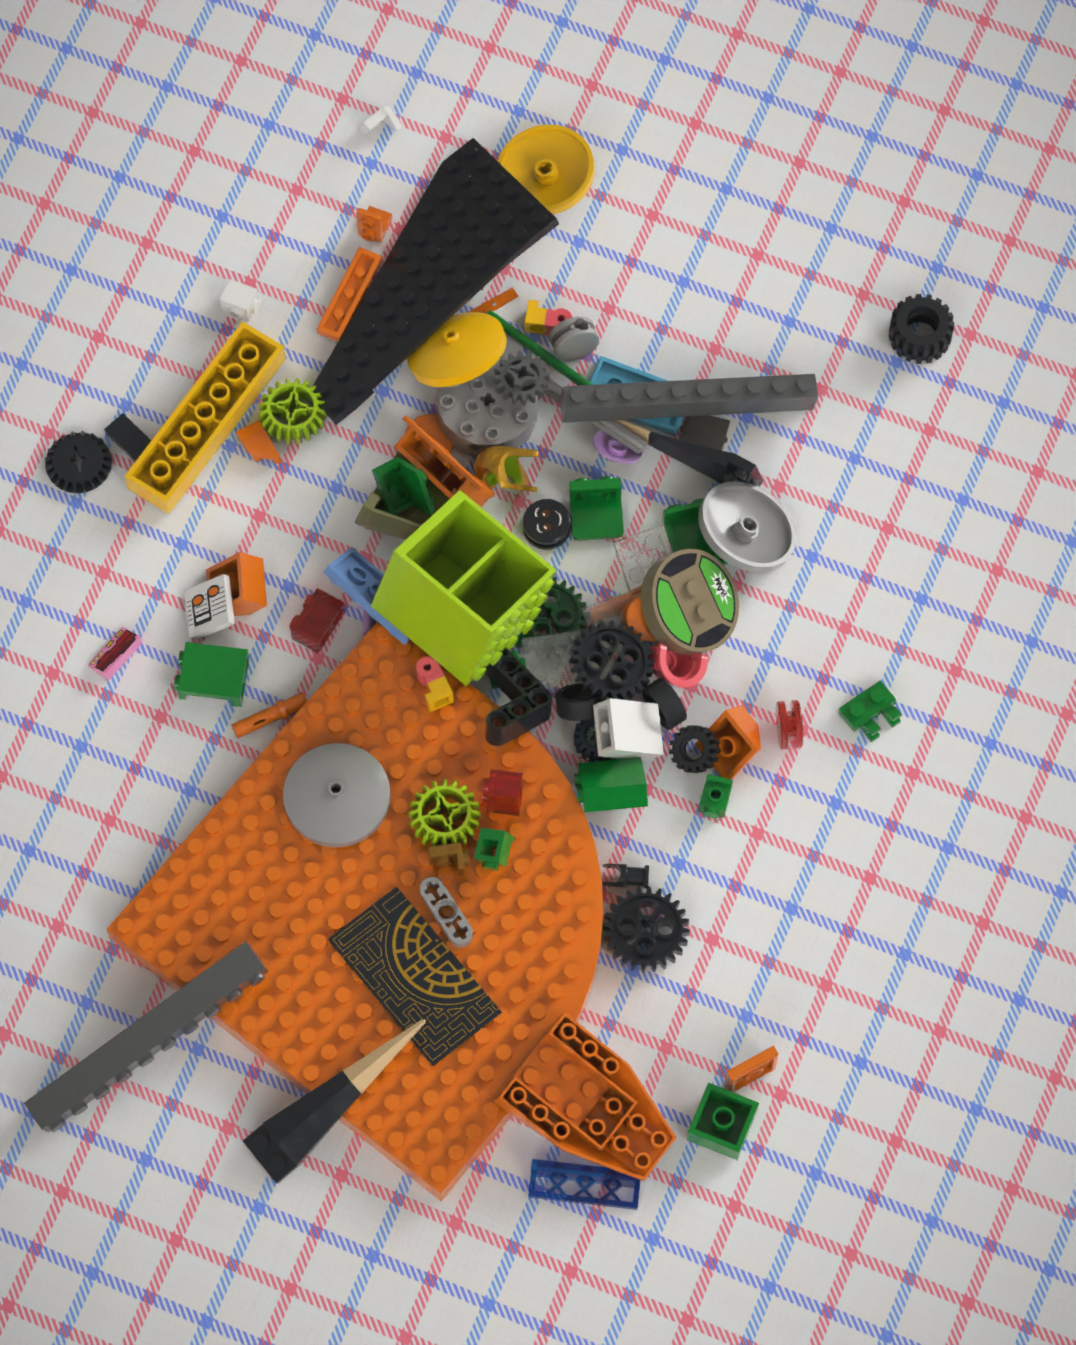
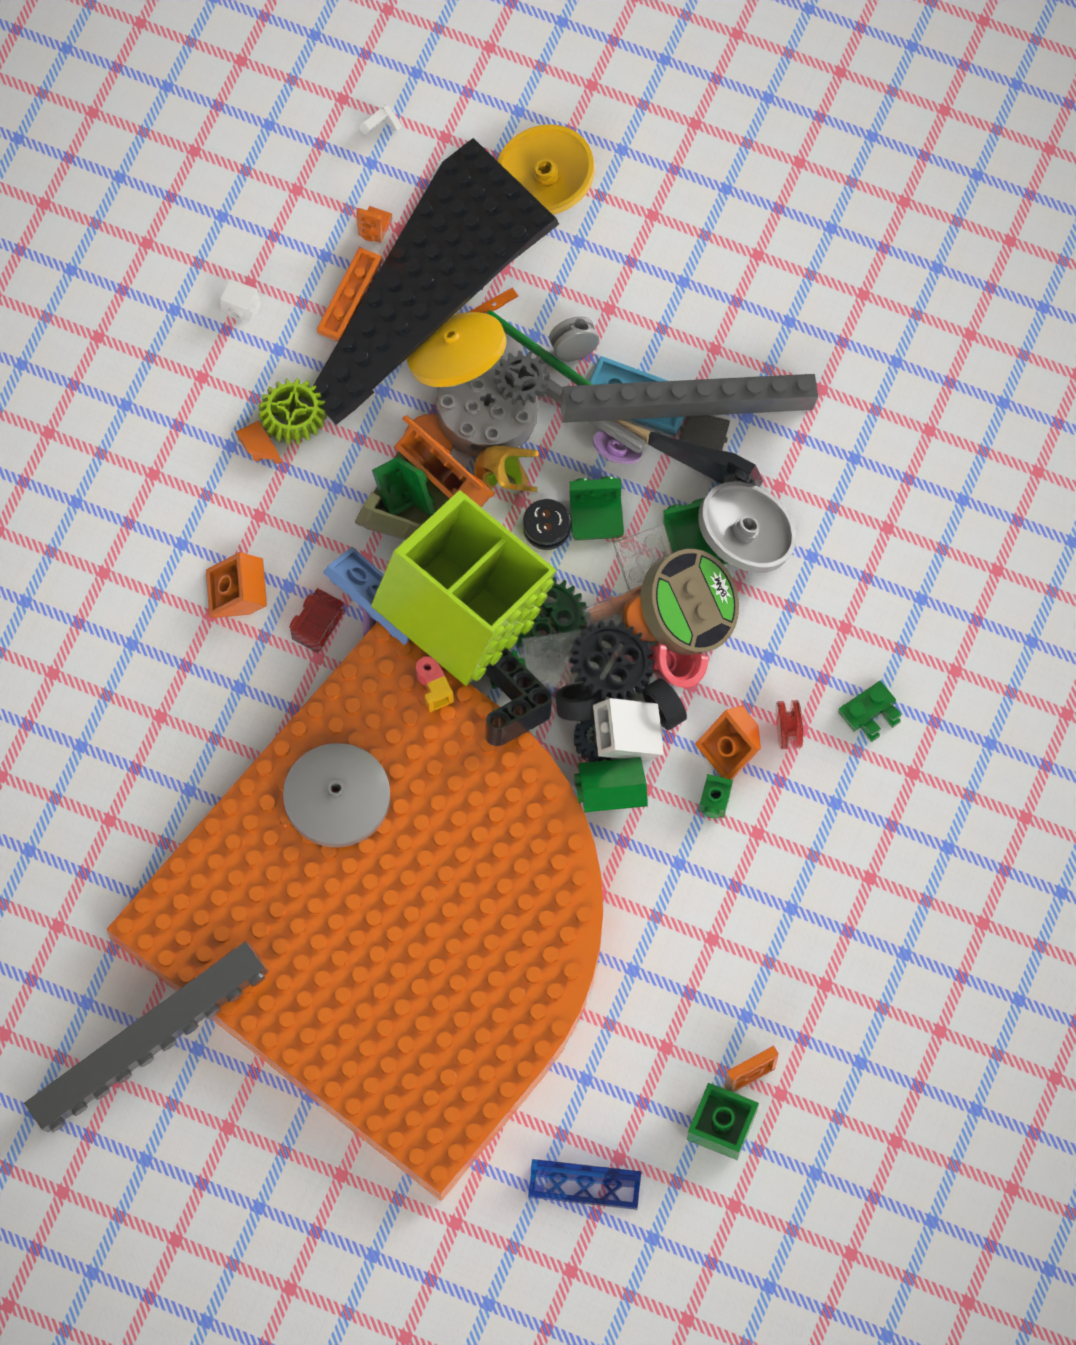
(93, 469): black gear -> none
(115, 653): slope -> none
(127, 436): black tile -> none
(205, 417): yellow brick -> none
(209, 607): white tile -> none
(212, 672): green panel -> none
(269, 715): orange pin -> none
(295, 1131): black plate -> none
(414, 975): black sticker -> none
(434, 817): lime gear -> none
(442, 892): light grey beam -> none
(446, 854): pearl gold bracket -> none
(488, 842): green brick -> none
(503, 792): clear red piece -> none
(543, 320): leg -> none
(587, 1102): orange wedge -> none
(629, 876): black piece -> none
(662, 945): black gear -> none
(679, 749): black tyre -> none
(926, 311): black tyre -> none

